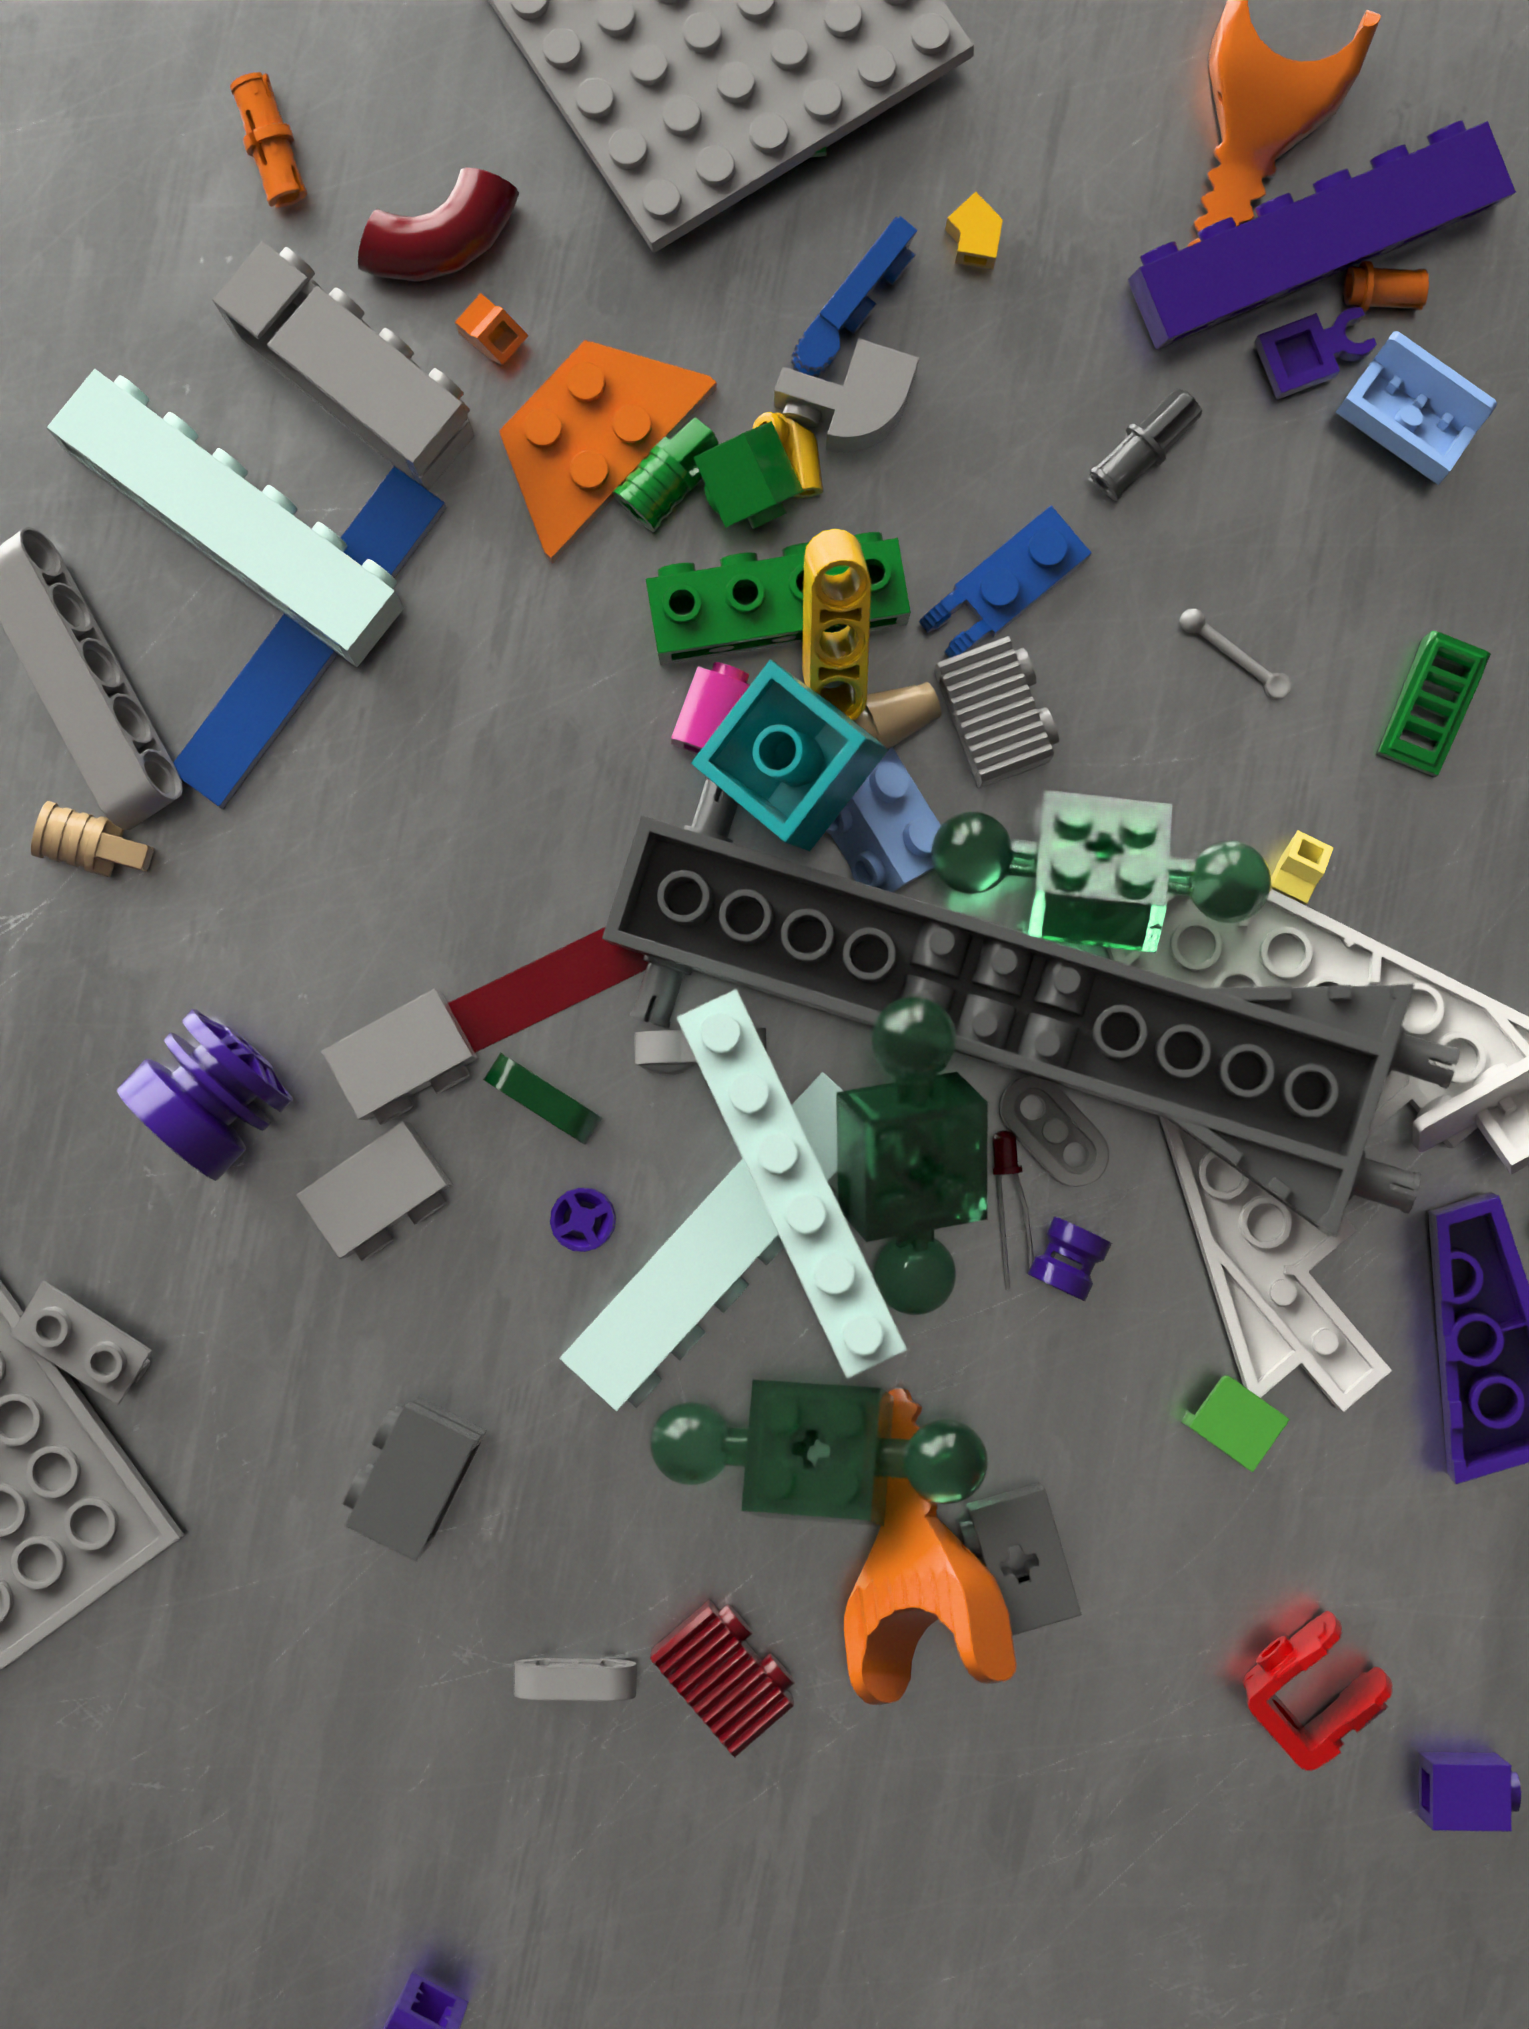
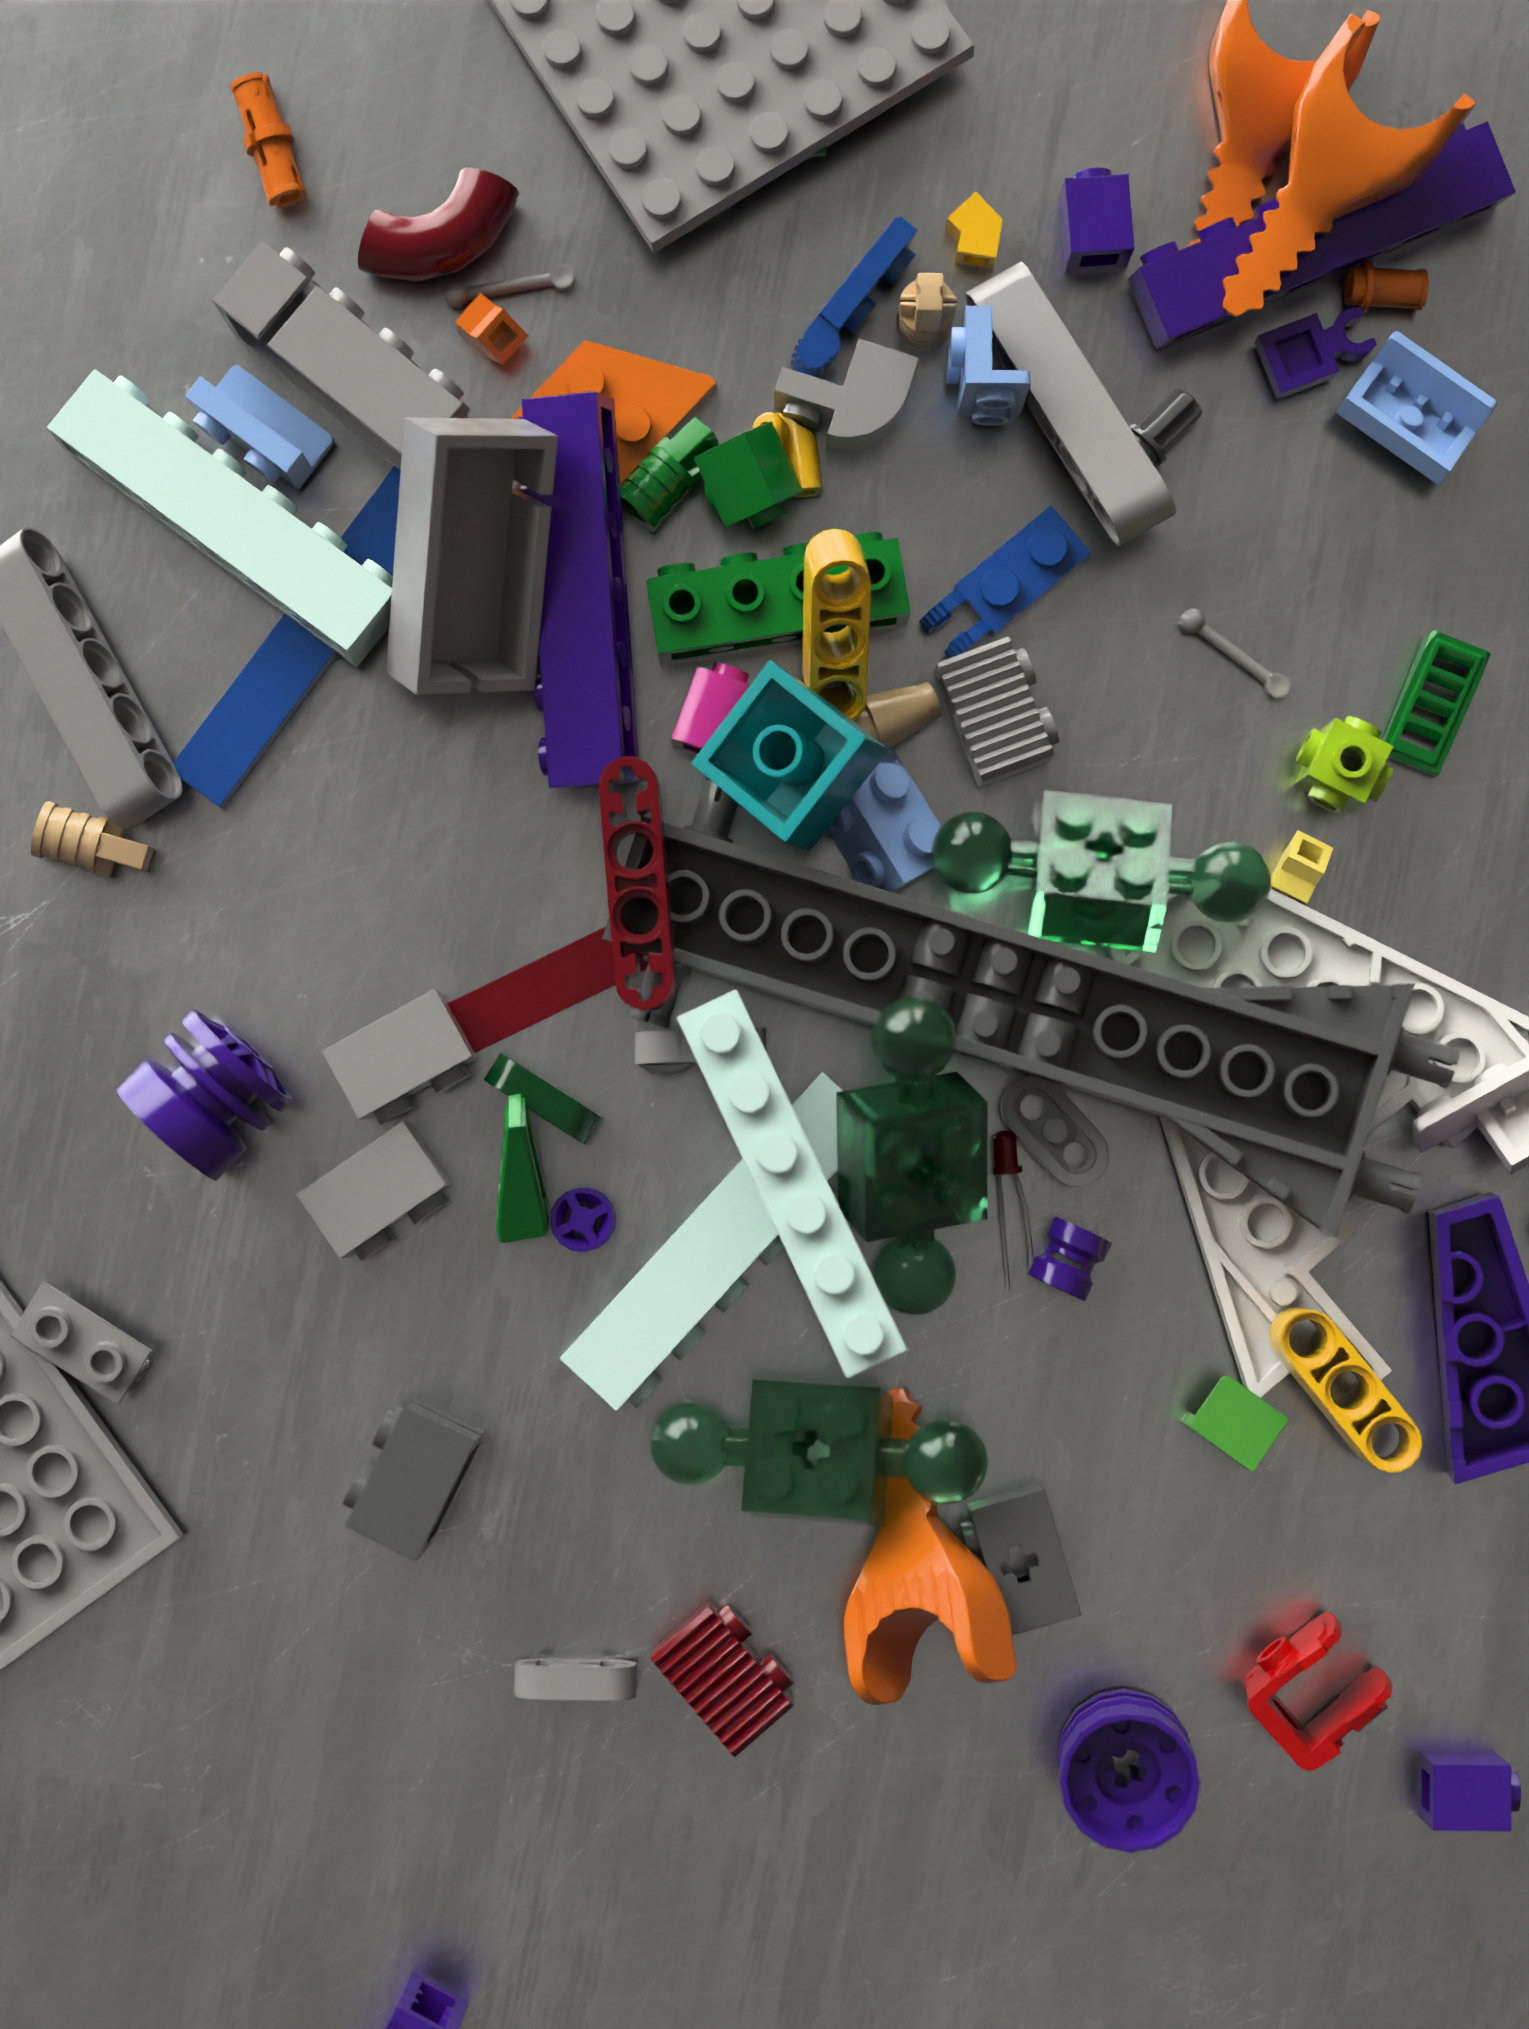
(261, 422): none -> light blue bracket
(470, 555): none -> light grey piece
(521, 1188): none -> green slope
(560, 278): none -> light grey hinge
(585, 610): none -> dark purple brick
(645, 883): none -> dark red beam
(926, 312): none -> tan hinge
(982, 392): none -> light blue bracket
(1073, 406): none -> light grey beam
(1096, 220): none -> dark purple brick
(1144, 1802): none -> dark purple wheel
(1328, 780): none -> lime brick
(1334, 169): none -> orange animal
(1373, 1402): none -> yellow beam

